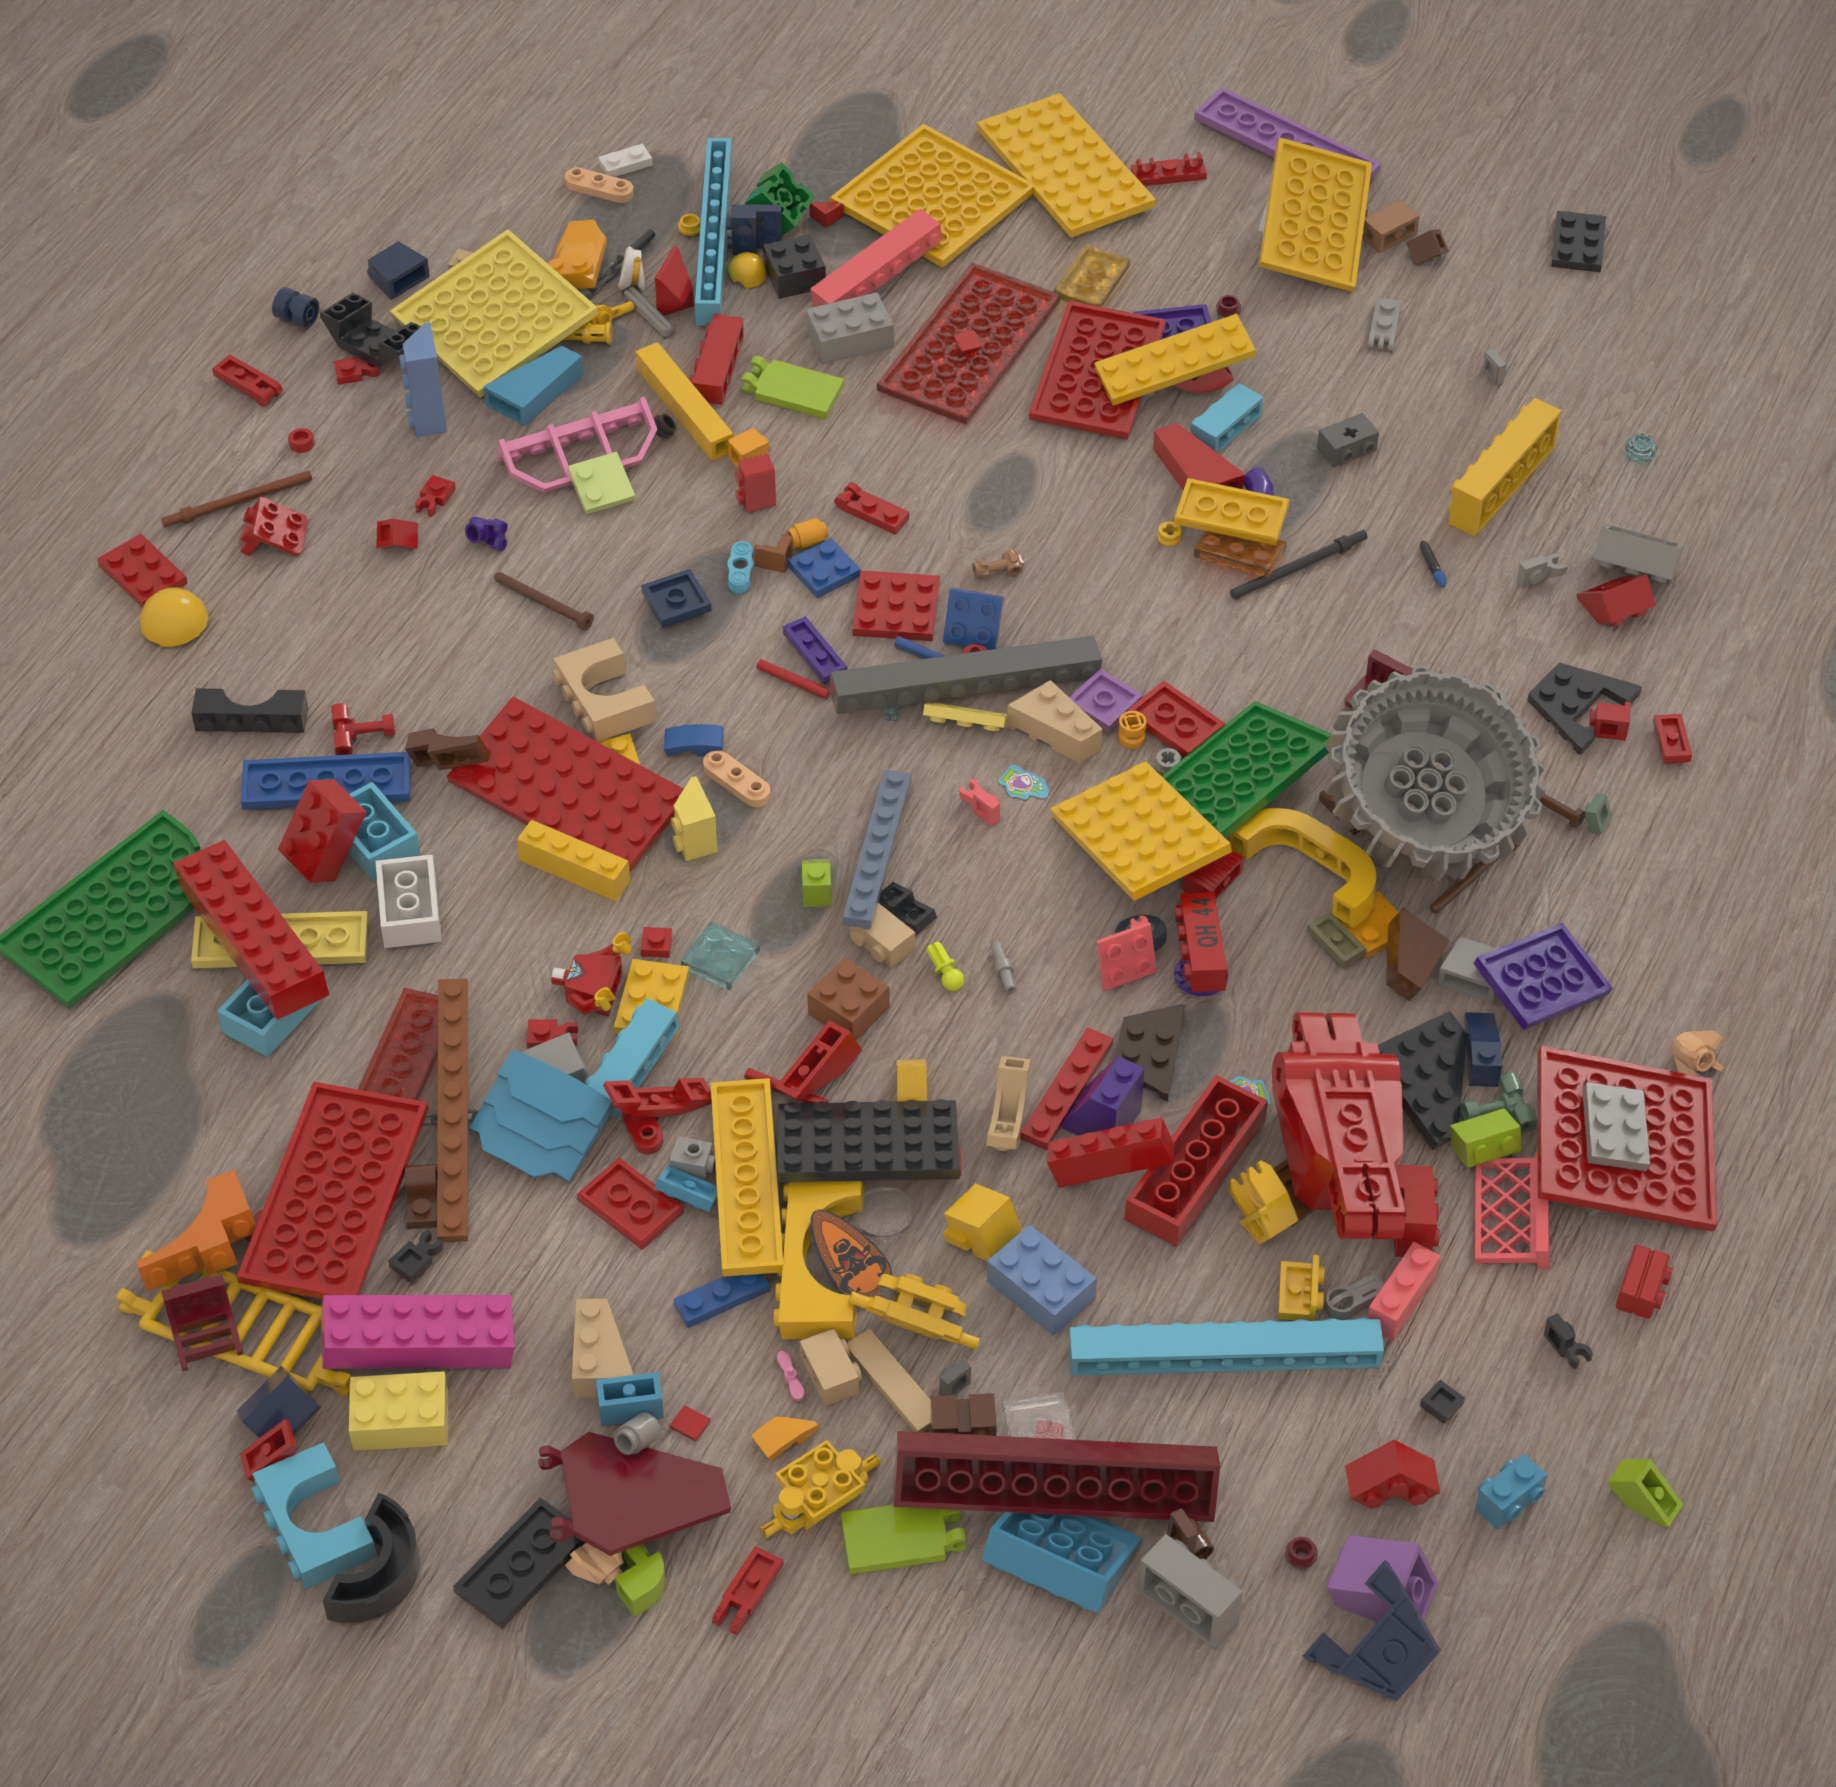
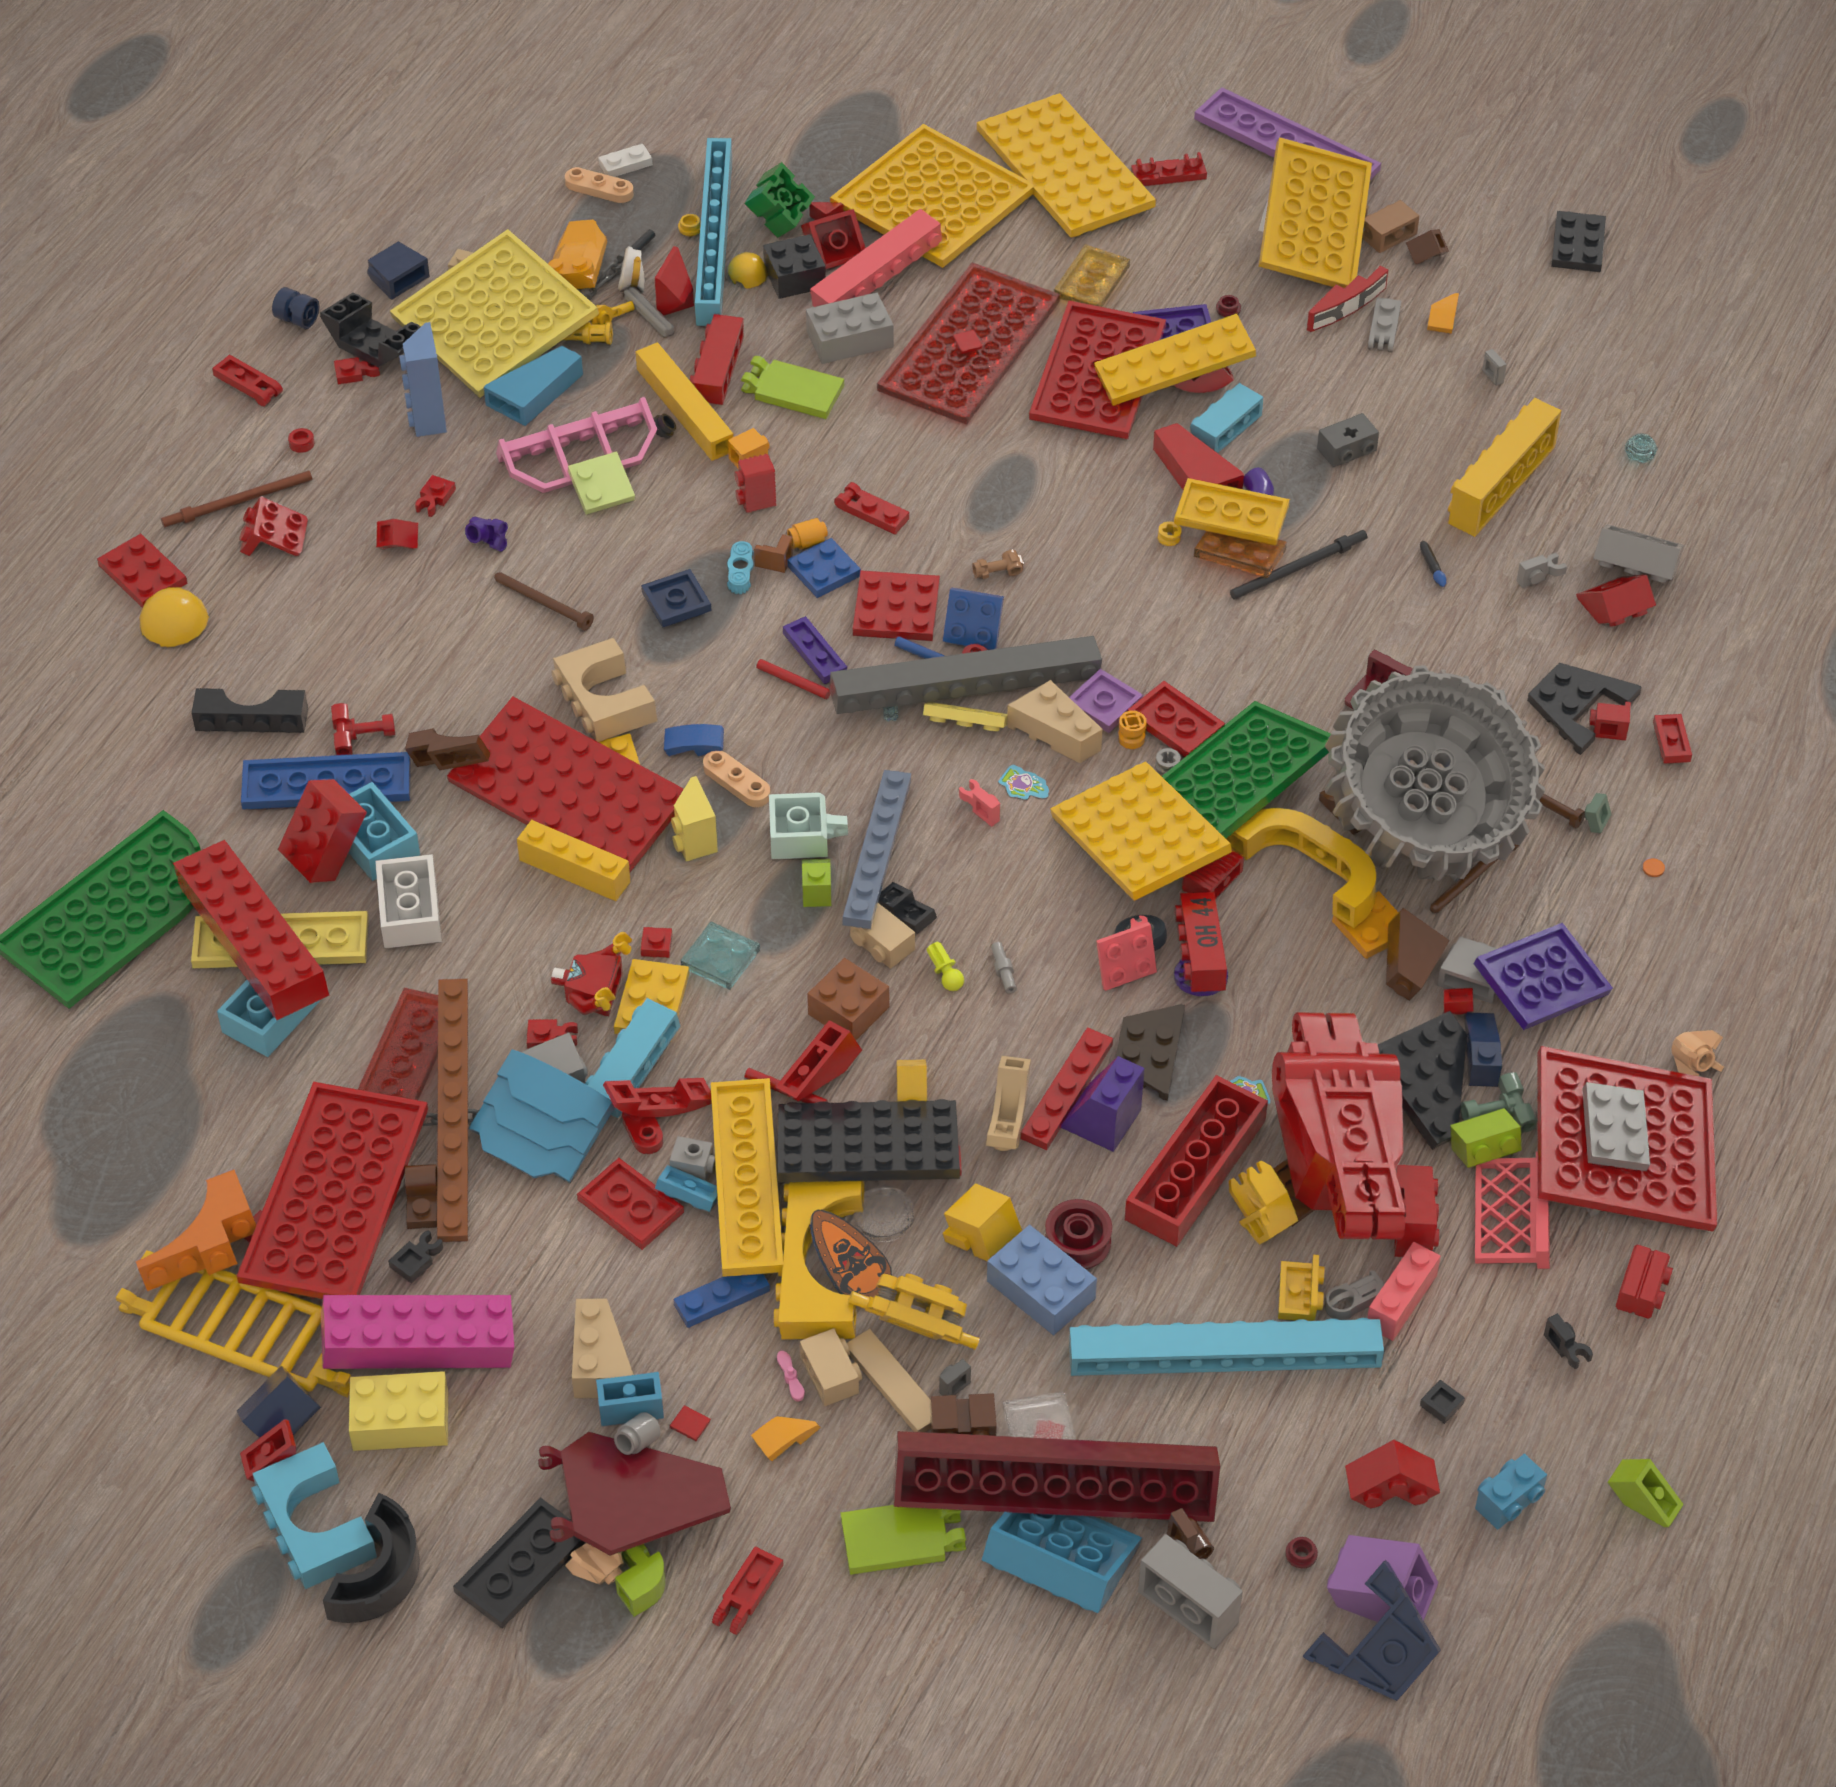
(197, 1306): dark red plate -> none
(753, 227): dark blue plate -> none
(801, 825): none -> light aqua hinge
(817, 1487): yellow piece -> none
(836, 237): none -> red slope
(1089, 1223): none -> dark red wheel
(1110, 1152): red brick -> none
(1336, 940): olive plate -> none
(1345, 301): none -> slope
(1443, 314): none -> light orange slope
(1458, 1000): none -> red plate
(1653, 867): none -> orange piece

